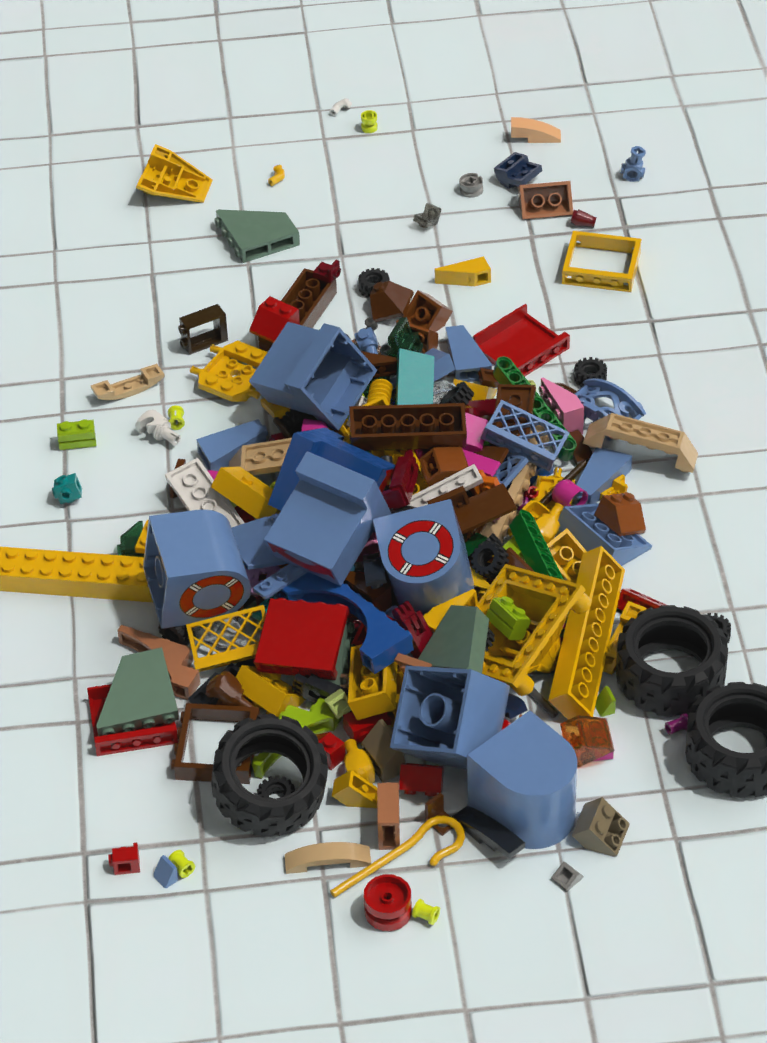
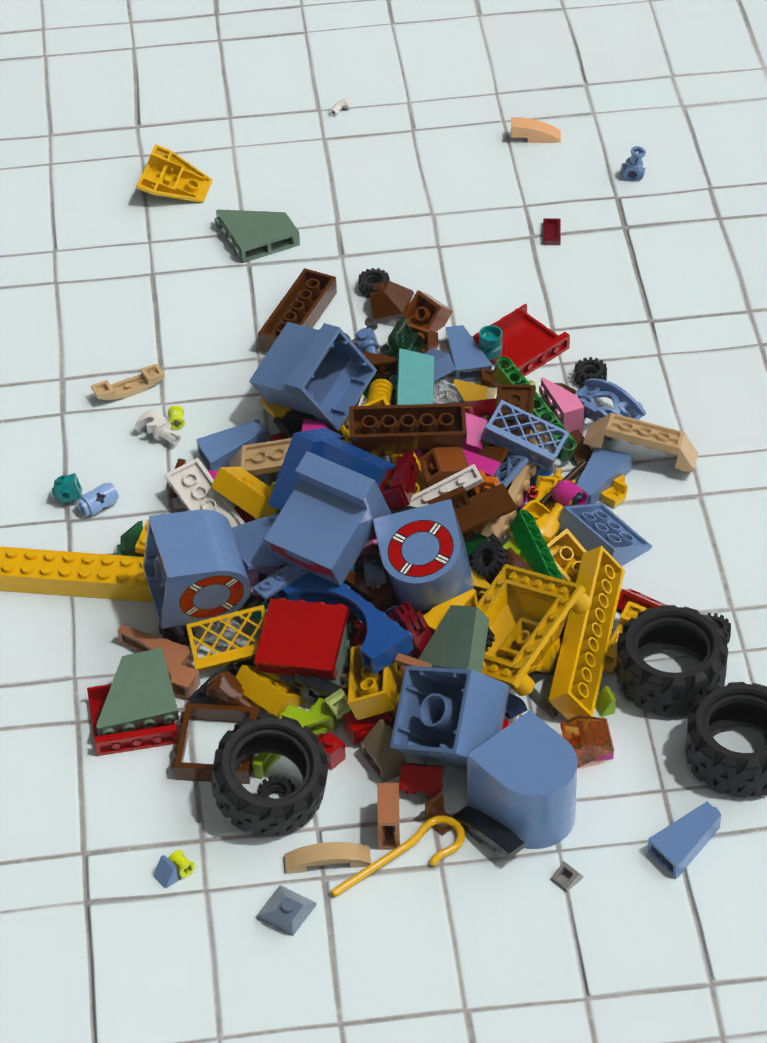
(76, 434): lime brick -> none
(107, 495): none -> light blue piece
(125, 860): red brick -> none
(204, 340): dark brown window -> none
(218, 373): yellow piece -> none
(272, 318): red slope -> none
(278, 175): yellow arm -> none
(286, 910): none -> sand blue slope
(327, 272): dark red bracket -> none
(354, 791): yellow slope -> none
(358, 761): yellow piece -> none
(369, 122): neon yellow wheel -> none
(387, 902): red wheel -> none
(426, 912): neon yellow bush -> none
(429, 216): clear smoke bracket -> none
(459, 394): black tyre -> none
(465, 273): yellow slope -> none
(471, 185): light grey wheel -> none
(491, 341): none -> teal wheel
(508, 618): lime brick -> none
(516, 170): dark blue brick -> none
(545, 200): nougat slope -> none
(551, 231): none -> dark red tile
(581, 218): dark red cone -> none
(598, 278): yellow window -> none
(600, 828): dark tan slope -> none
(621, 513): dark orange slope -> none
(677, 724): magenta pin -> none
(685, 838): none -> medium blue slope

